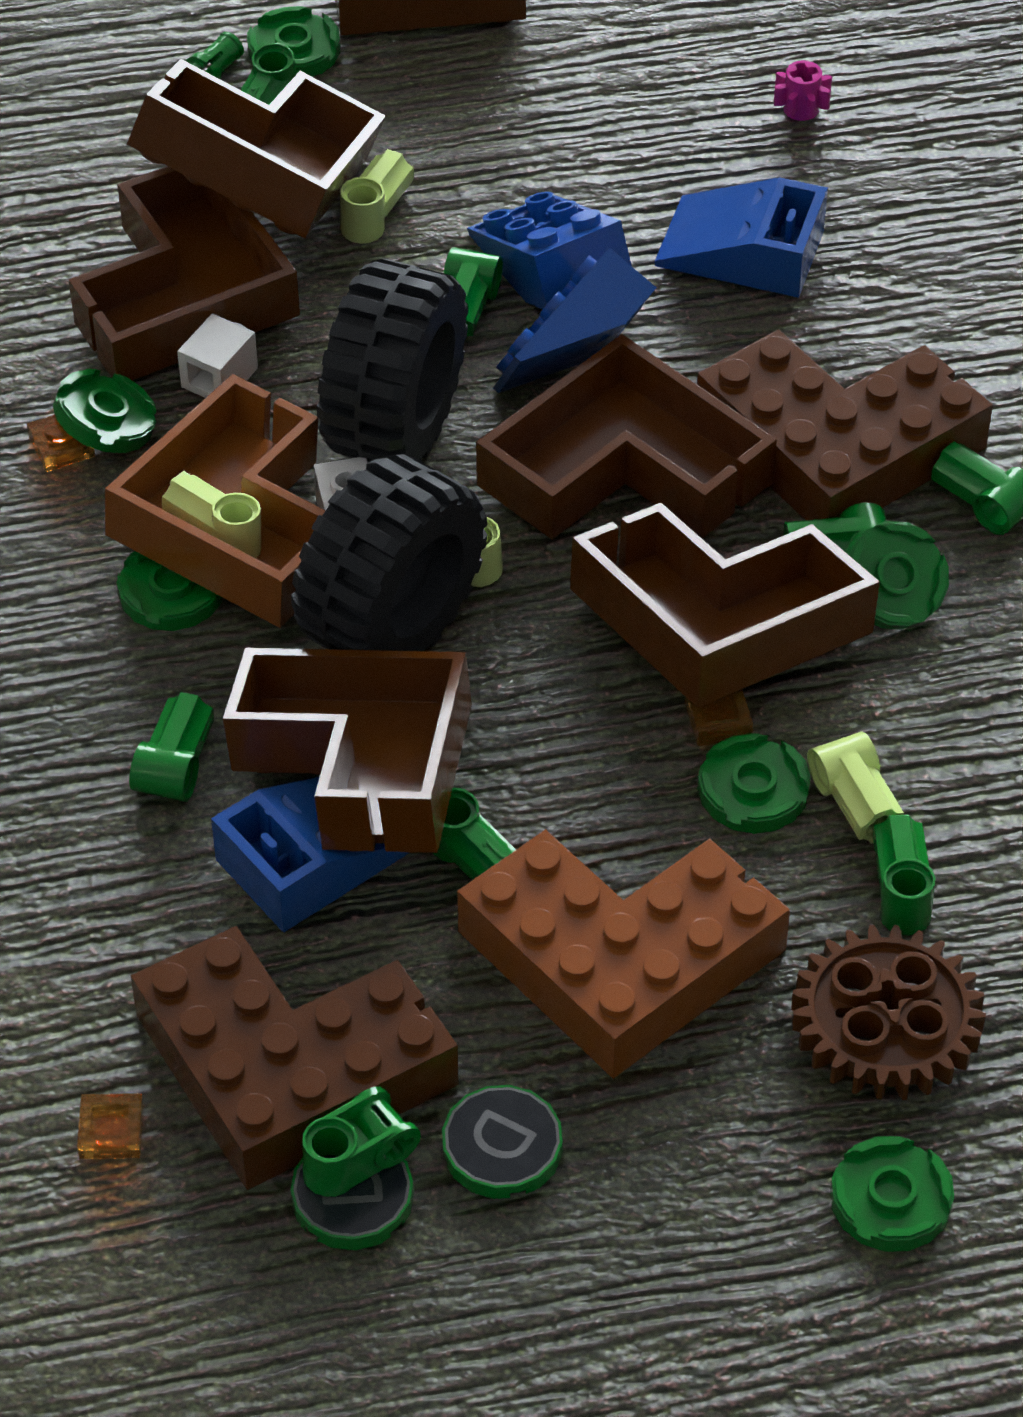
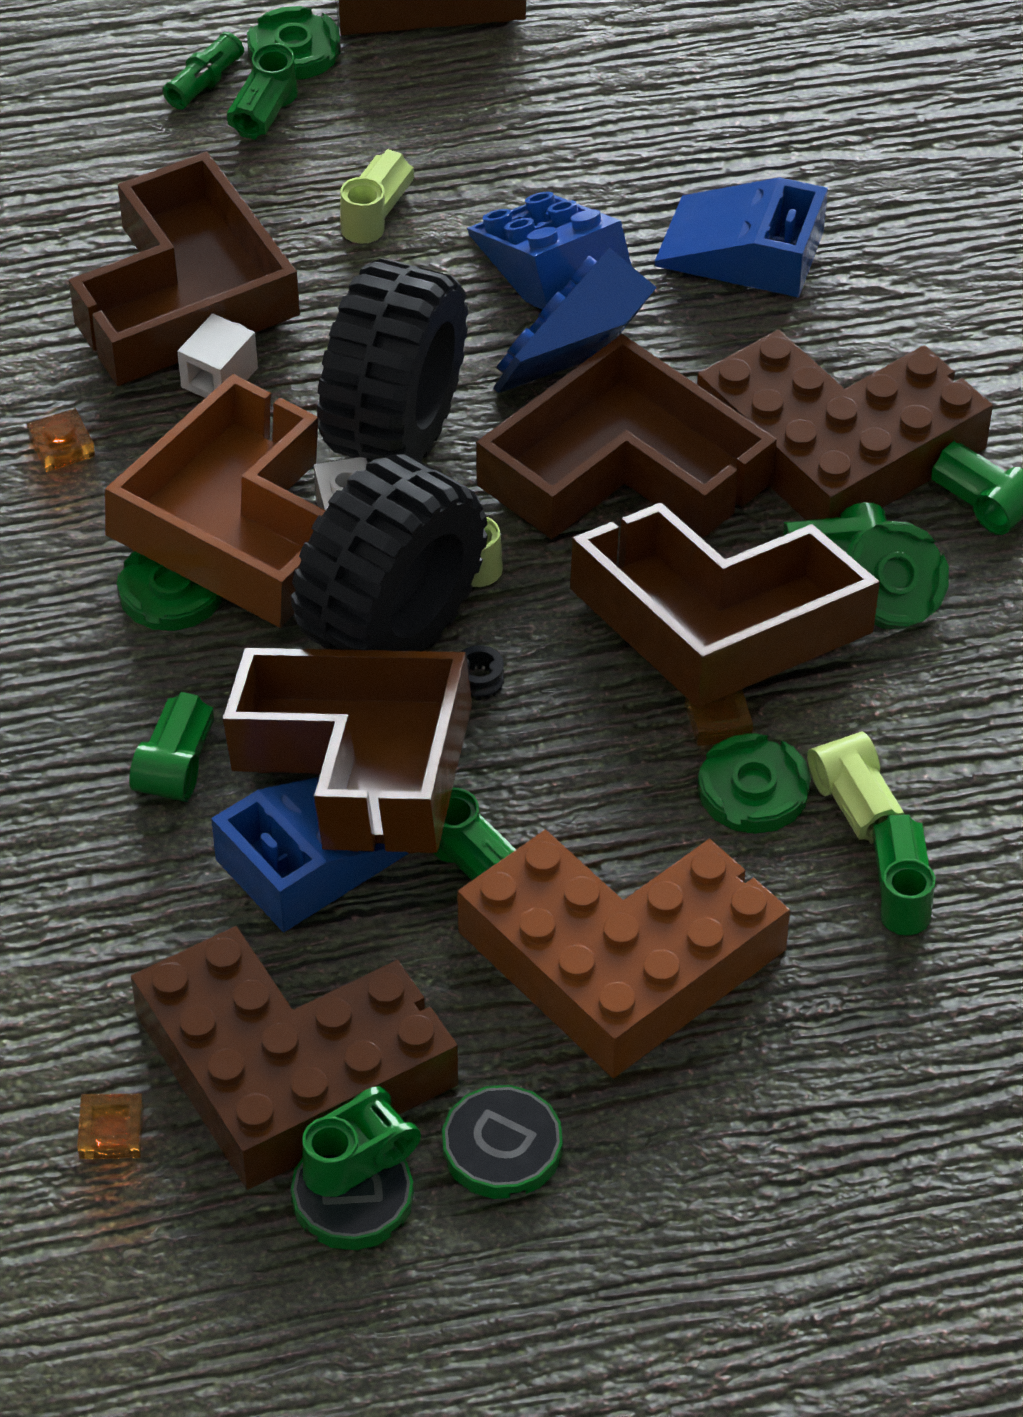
(105, 411): green tile -> none
(228, 517): yellowish green piece -> none
(263, 157): reddish brown piece -> none
(478, 276): green piece -> none
(490, 658): none -> black bush
(802, 90): dark pink gear -> none
(888, 1012): reddish brown gear -> none
(892, 1194): green tile -> none

